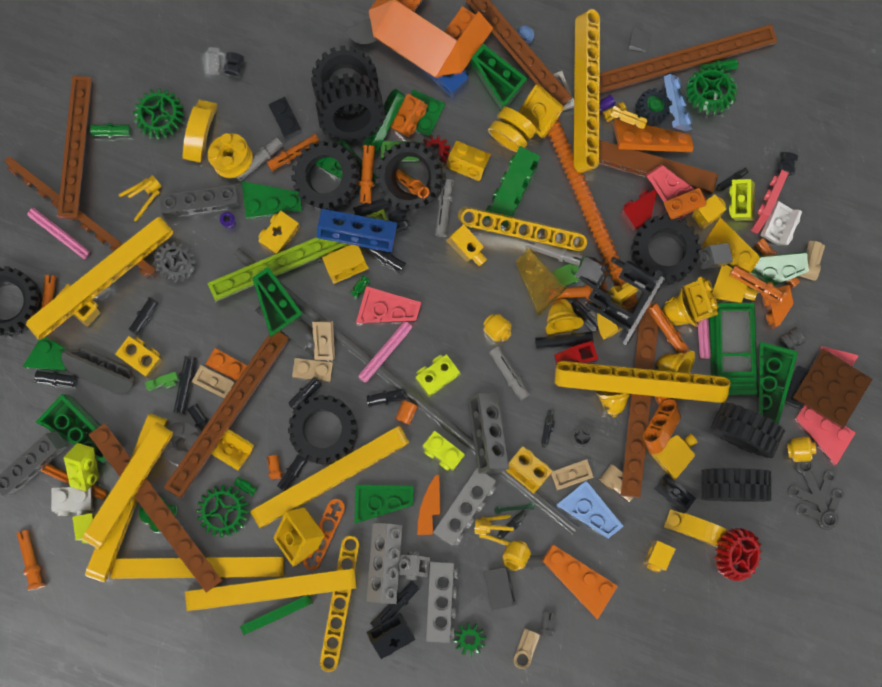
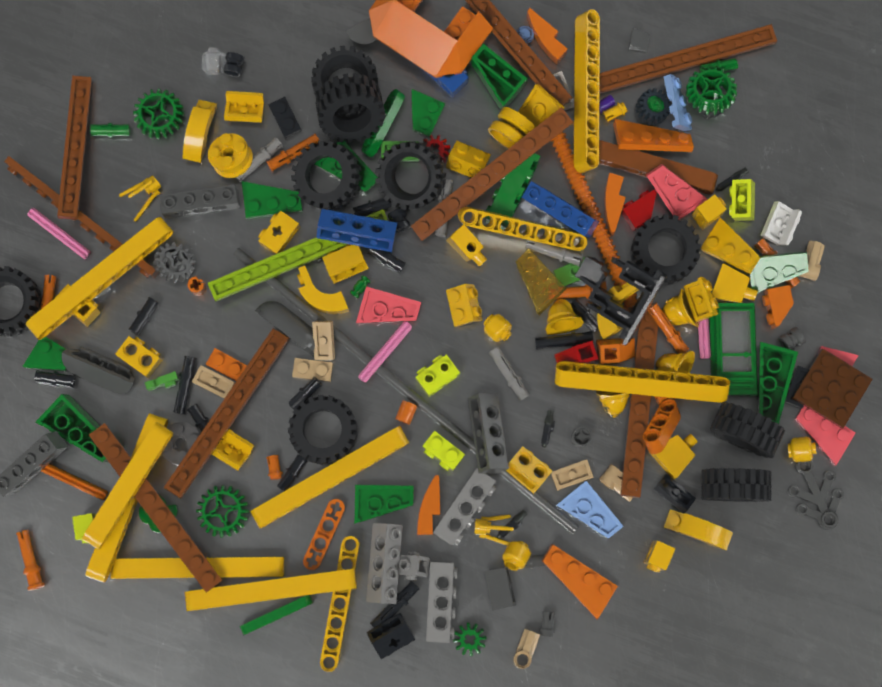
(71, 500): white bracket -> none
(81, 467): neon yellow brick -> none
(197, 286): none -> orange piece
(227, 216): dark purple pin -> none
(244, 106): none -> yellow bracket
(245, 486): green piece -> none
(275, 302): green wedge -> none
(298, 535): yellow slope -> none
(320, 301): none -> yellow arch
(367, 174): orange pin -> none
(386, 397): black axle -> none
(409, 115): orange bracket -> none
(414, 185): orange pin -> none
(464, 304): none -> yellow bracket
(492, 173): none -> dark orange plate
(498, 510): clear green hinge -> none
(546, 37): none -> orange slope
(560, 209): none -> blue brick
(613, 202): none -> orange slope
(614, 351): none -> orange slope
(628, 117): yellow axle -> none
(685, 203): orange bracket -> none
(715, 256): dark grey brick -> none
(733, 552): red gear -> none
(766, 289): orange pin -> none
(770, 199): coral wing -> none
(787, 163): black wheel -> none

